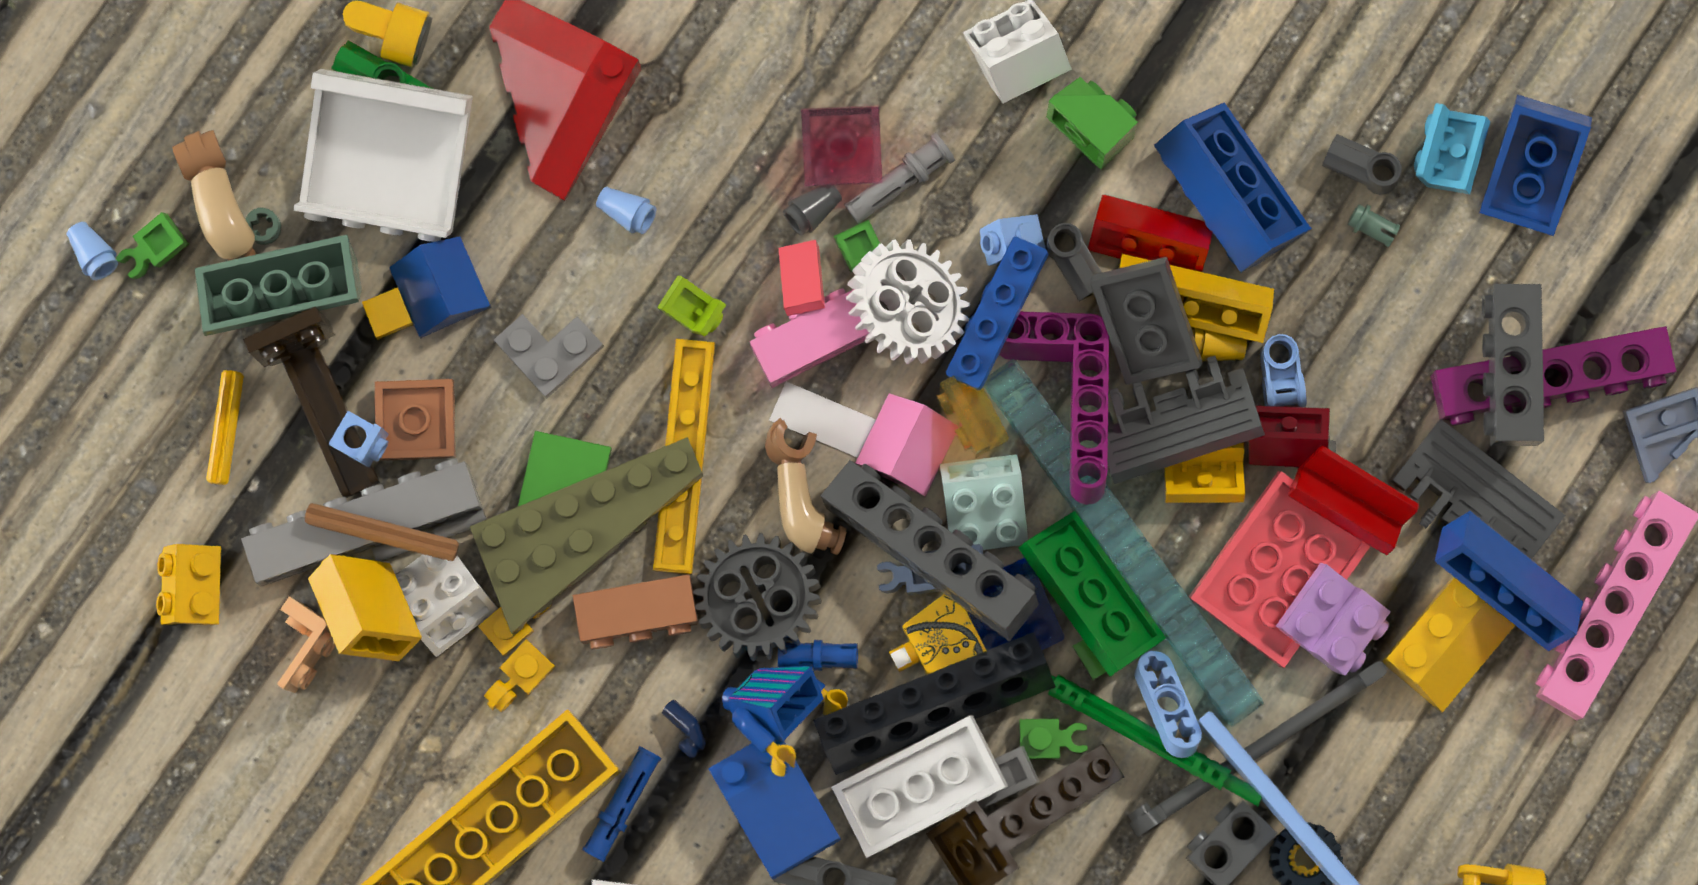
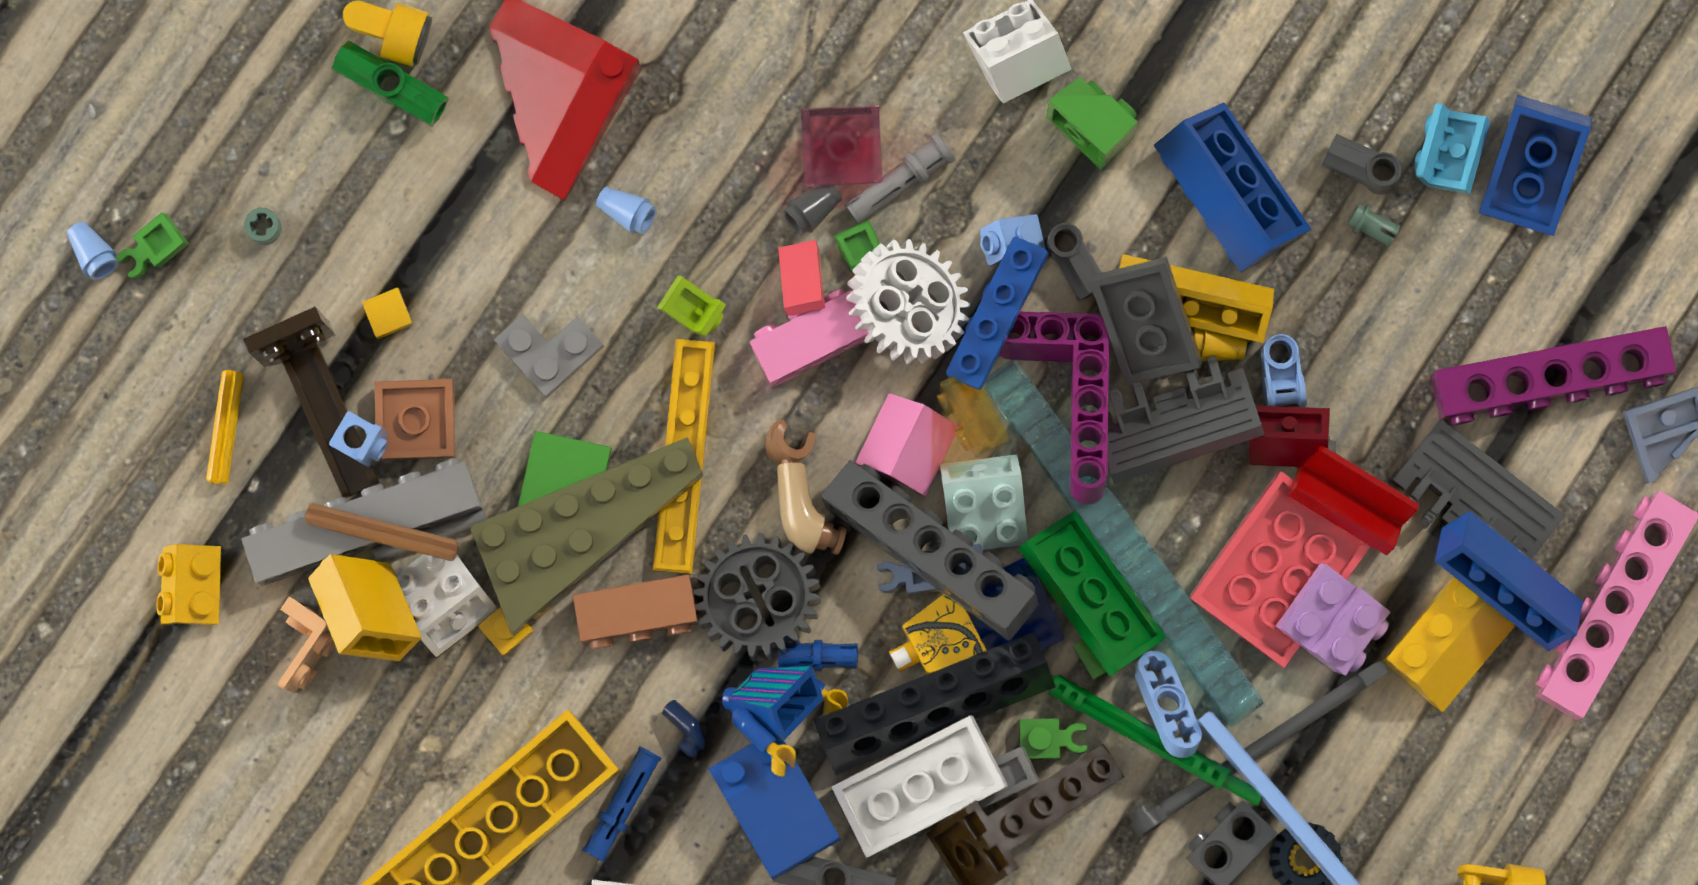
(214, 200): tan piece -> none
(277, 284): sand green slope -> none
(384, 155): white panel -> none
(439, 285): blue slope -> none
(526, 669): yellow plate -> none
(831, 421): white sticker -> none
(1149, 234): red panel -> none
(1207, 478): yellow bracket -> none
(1524, 305): dark grey brick -> none

